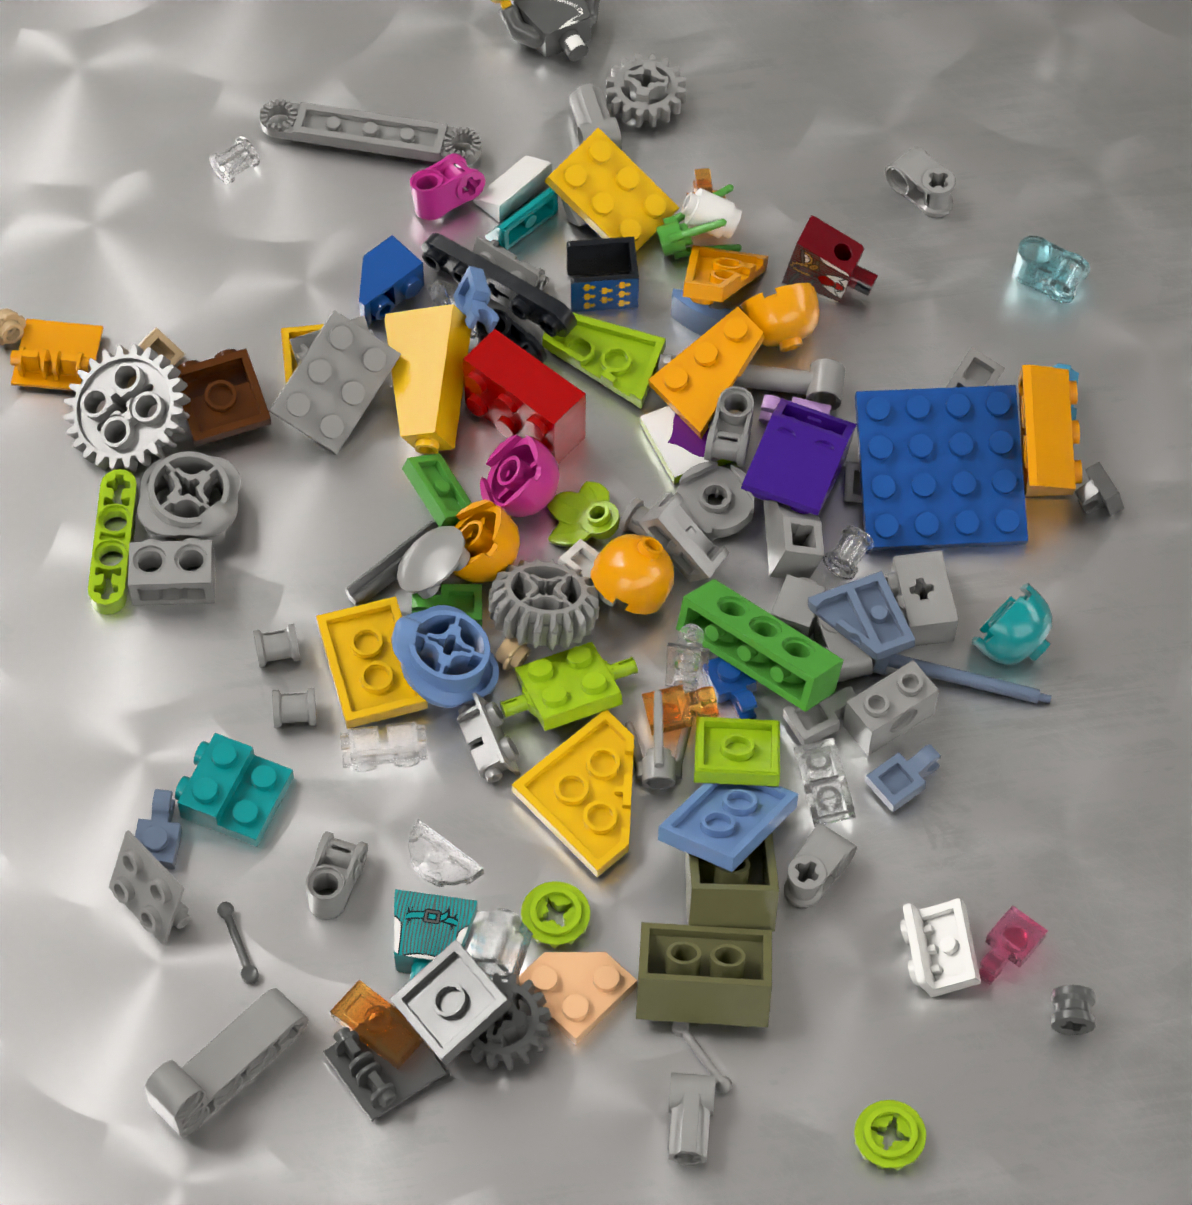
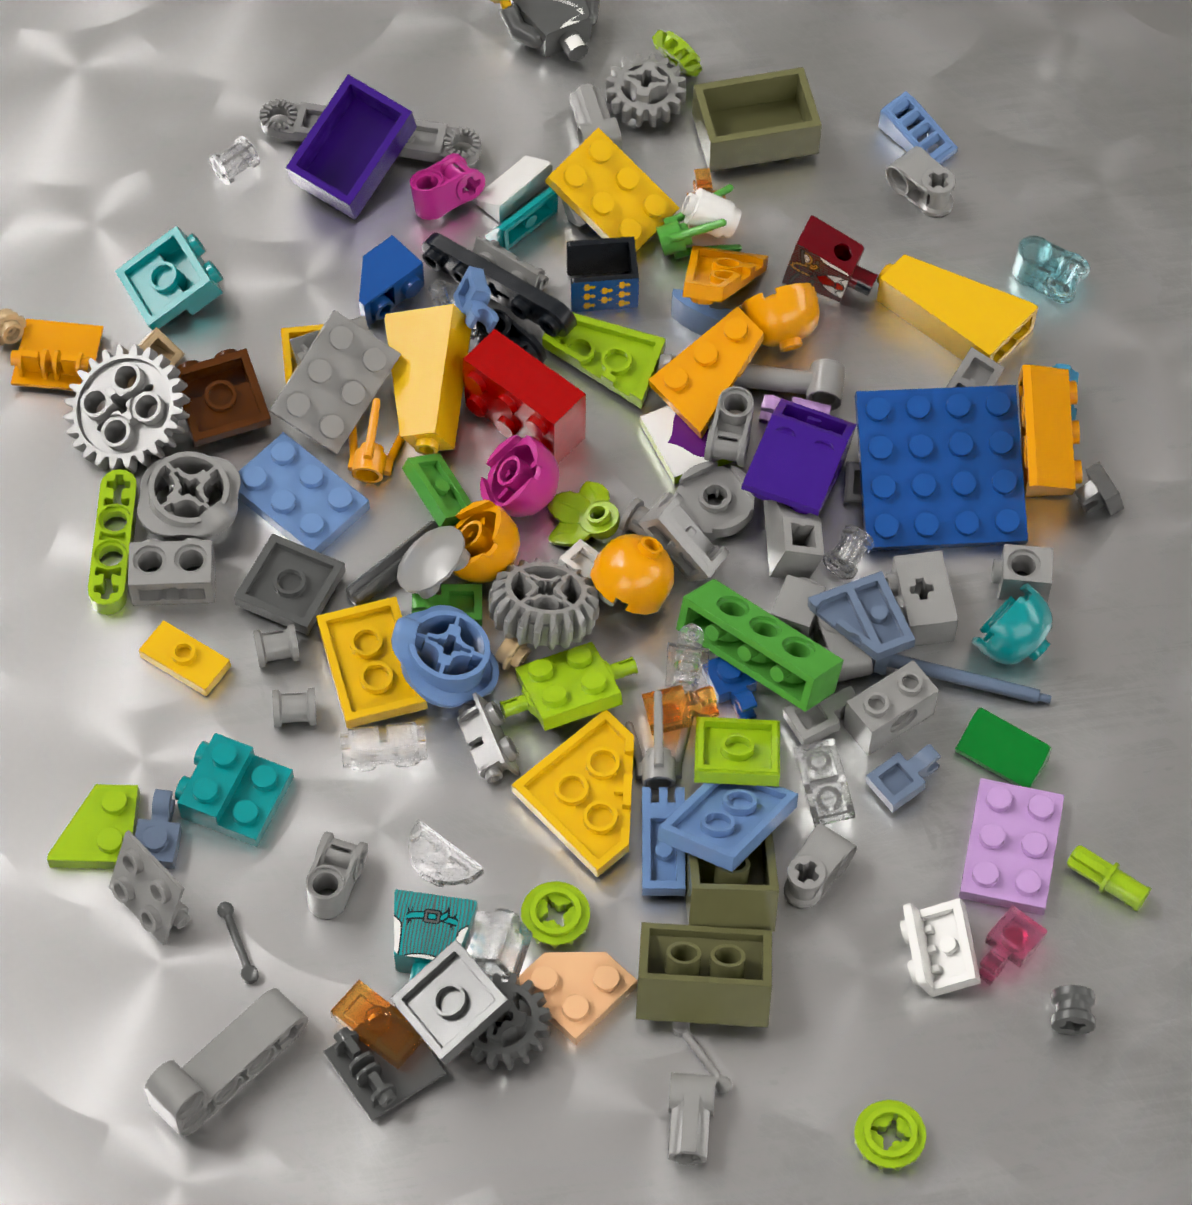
(97, 829): none -> lime wing
(170, 278): none -> teal plate
(184, 658): none -> yellow plate
(289, 583): none -> dark grey plate
(299, 495): none -> medium blue plate
(351, 147): none -> dark purple piece
(370, 461): none -> light orange plant
(661, 864): none -> medium blue hinge
(677, 52): none -> lime gear
(756, 119): none -> olive piece
(907, 111): none -> medium blue slope
(955, 308): none -> yellow slope
(1003, 749): none -> green slope
(1011, 846): none -> lavender plate
(1031, 560): none -> light grey brick
(1108, 877): none -> lime axle

